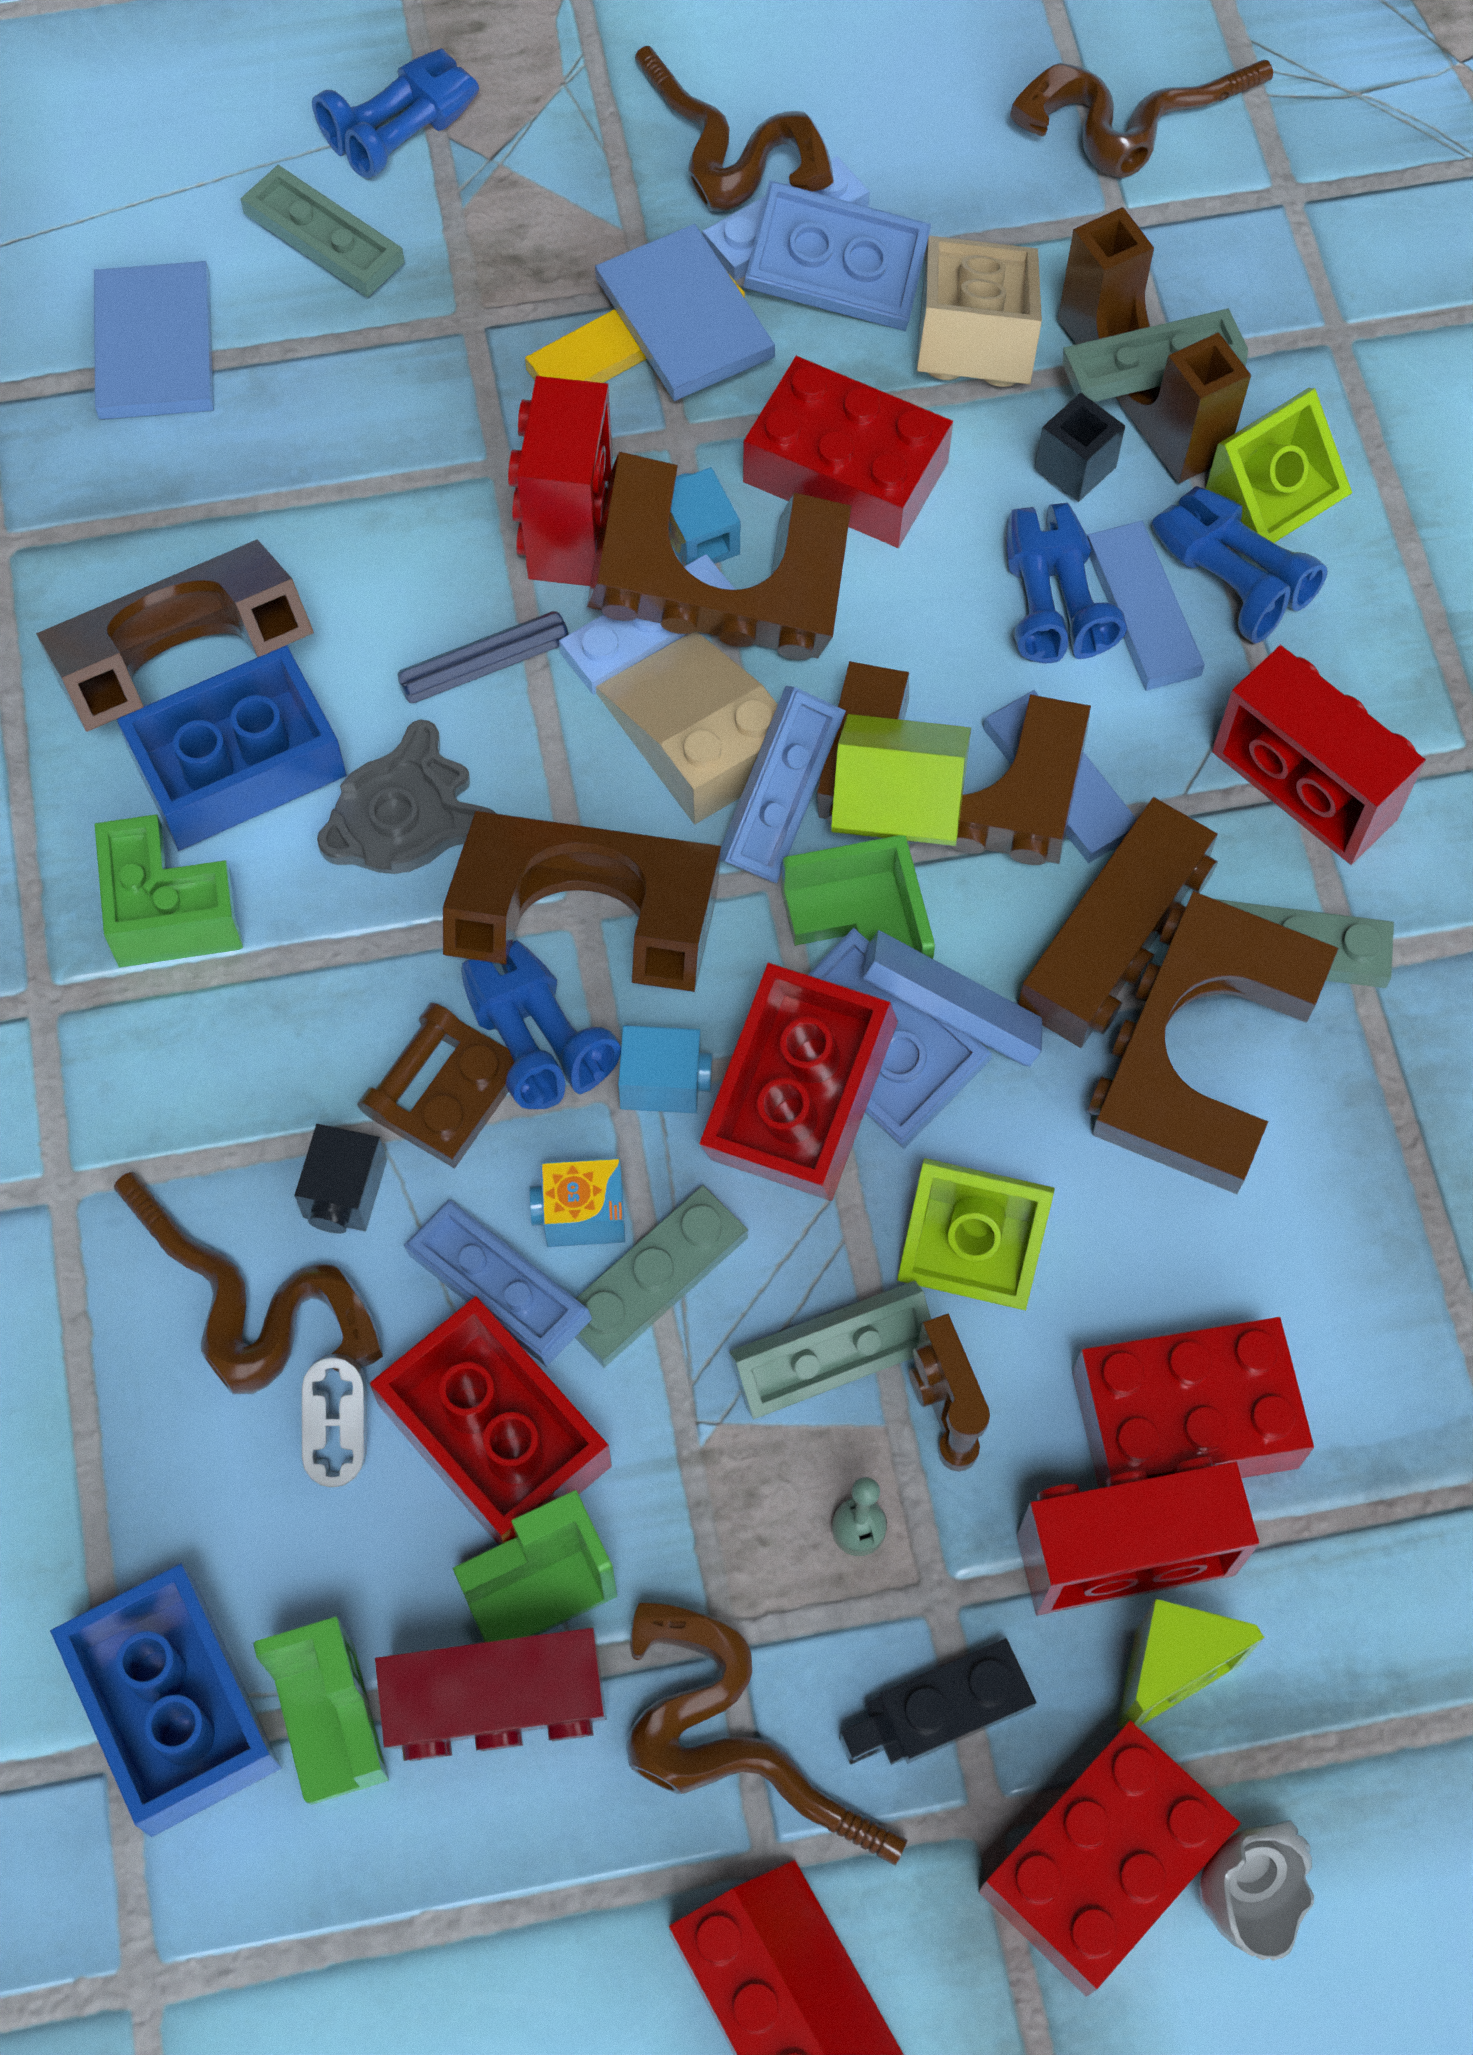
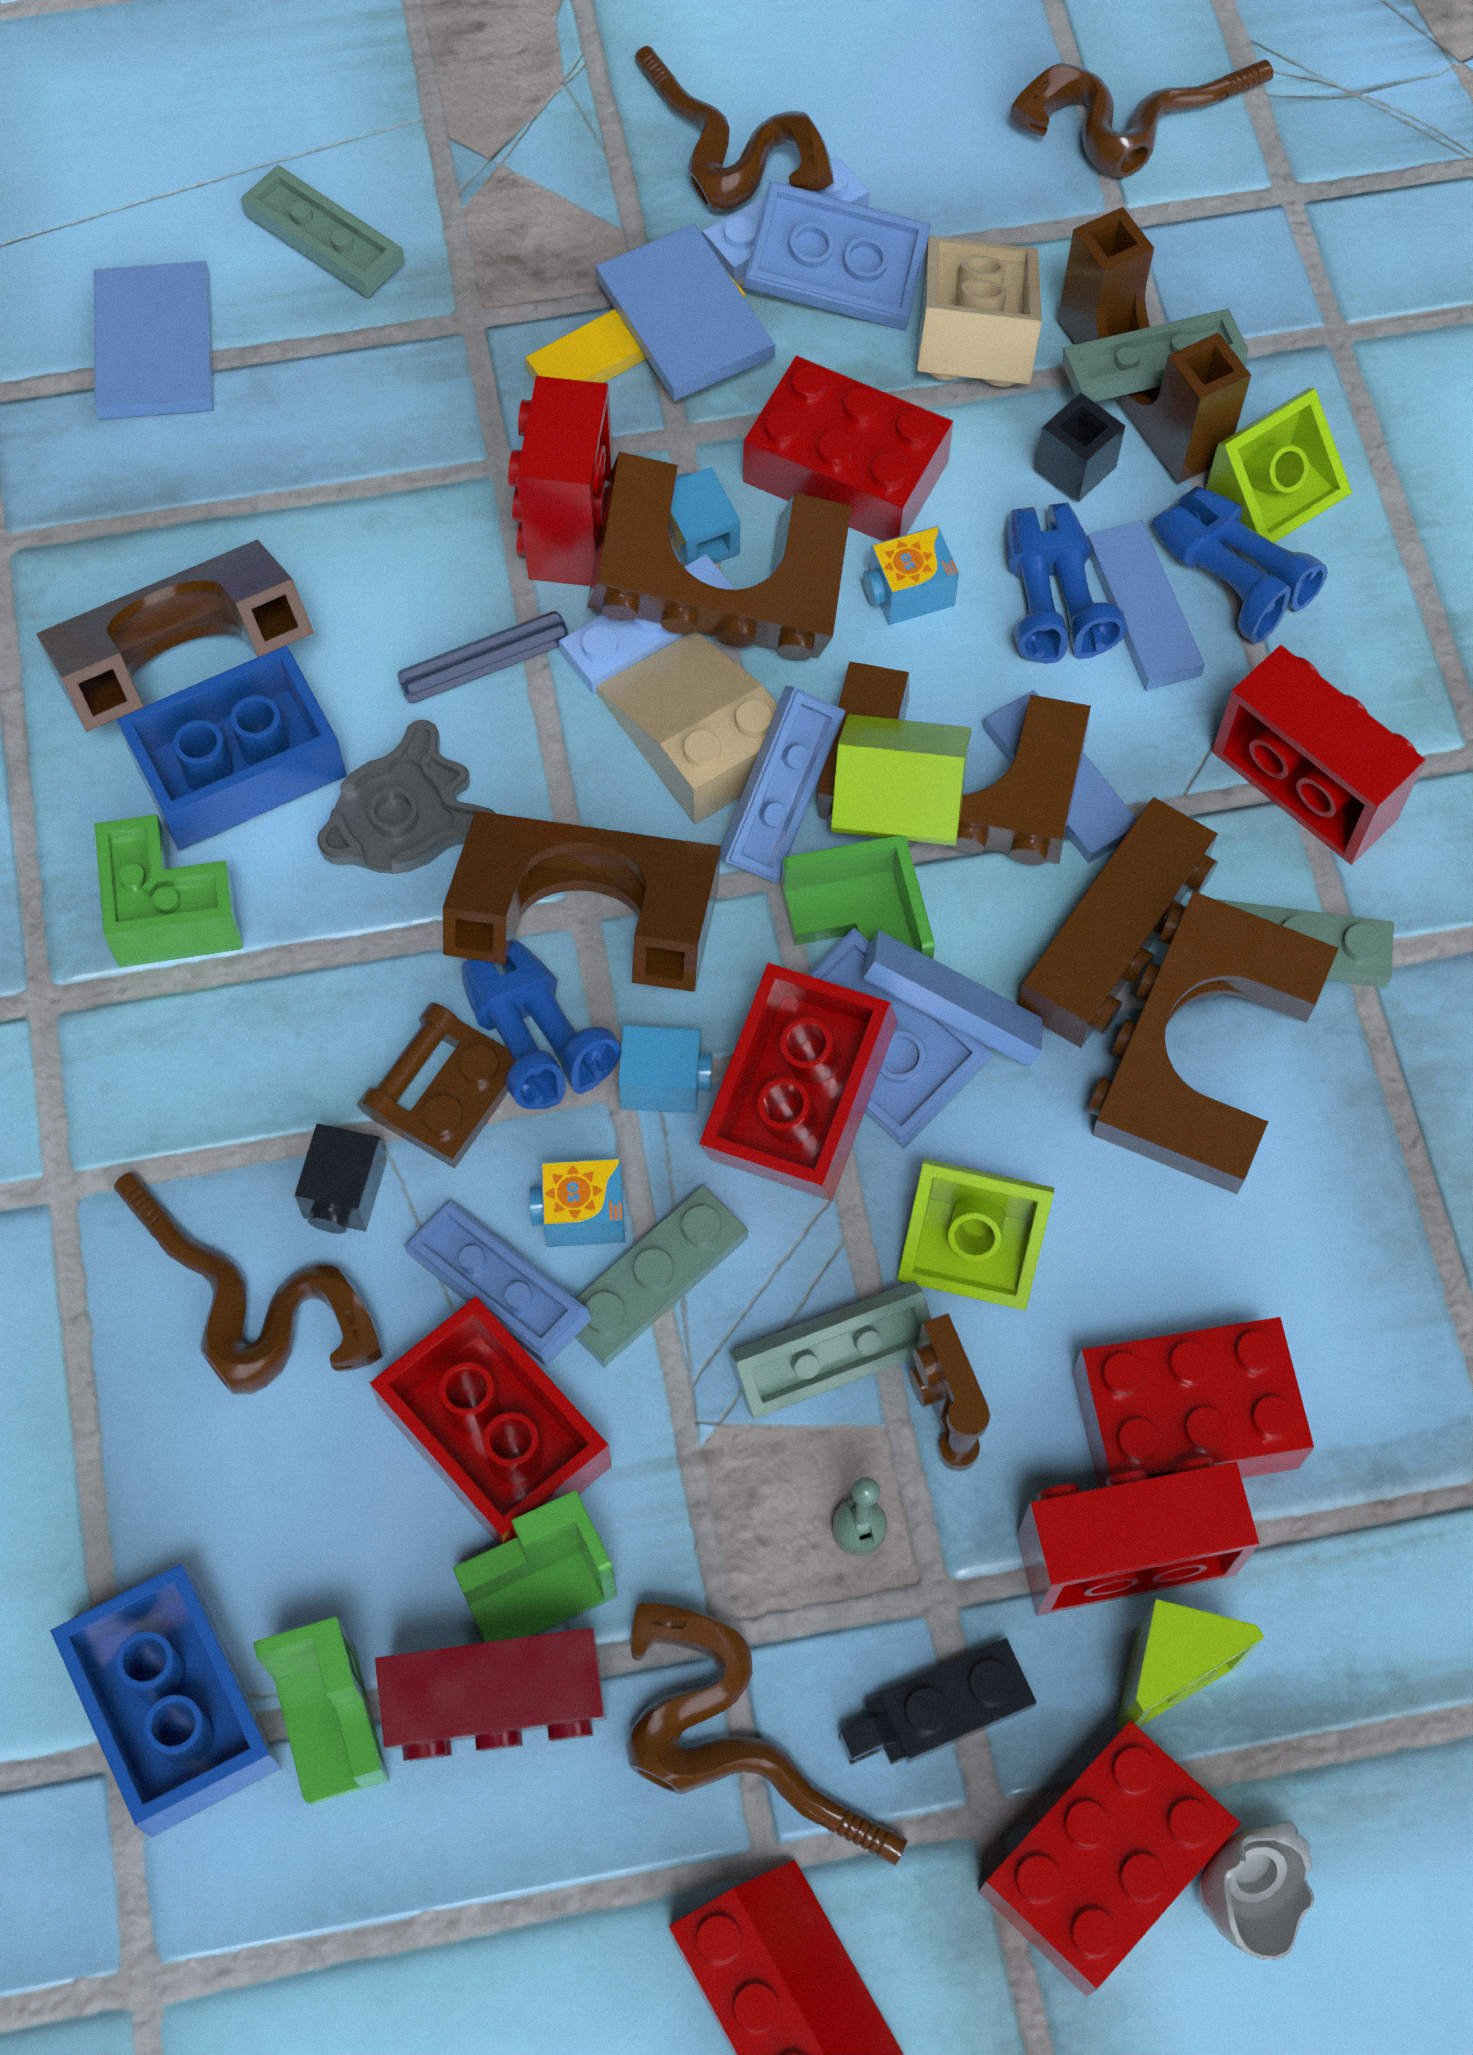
(351, 1419): light grey beam -> none
(428, 84): blue piece -> none
(911, 575): none -> brick

